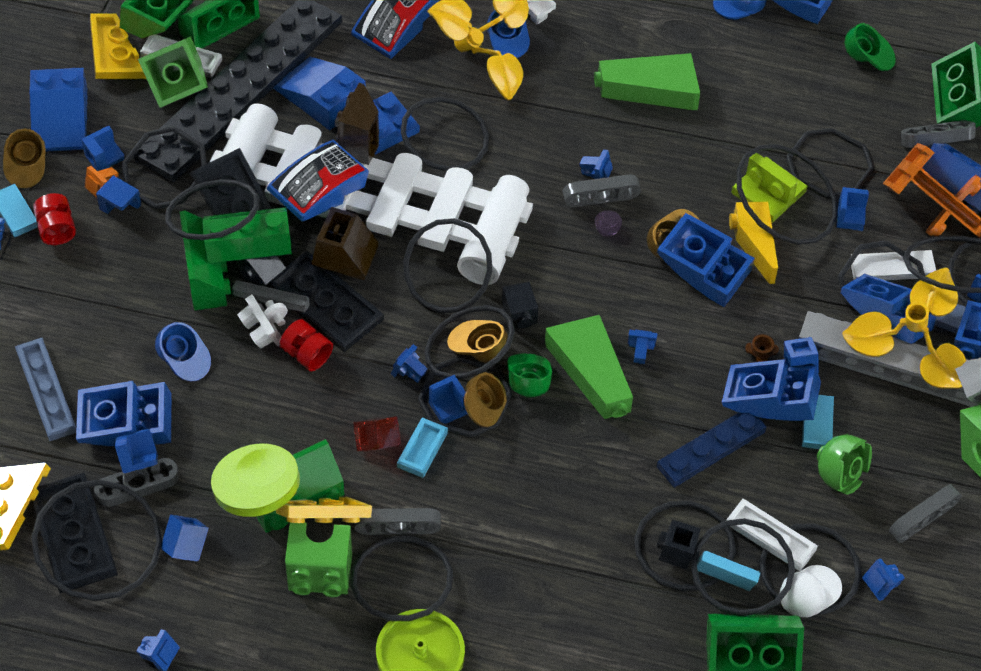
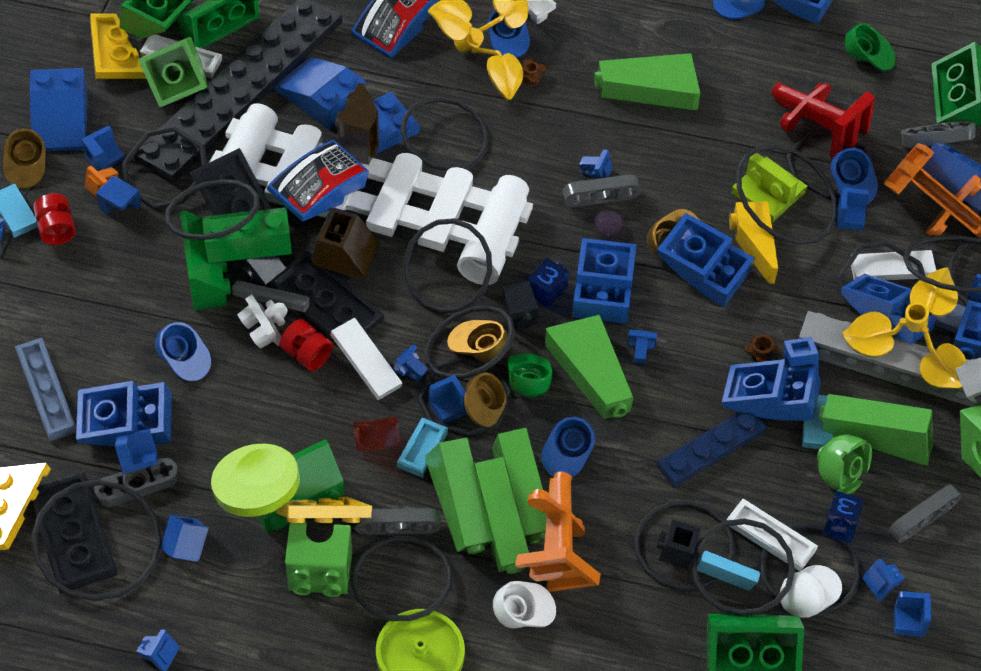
(366, 359): none -> white tile
(460, 494): none -> bright green slope
(501, 514): none -> bright green slope
(523, 478): none -> bright green slope
(524, 605): none -> white cap
(532, 71): none -> reddish brown plate
(548, 282): none -> clear blue brick
(558, 562): none -> orange piece
(568, 446): none -> blue cap
(604, 280): none -> blue slope
(812, 106): none -> red piece
(843, 516): none -> clear blue brick
(854, 170): none -> blue cap
(885, 426): none -> bright green slope
(912, 613): none -> blue panel

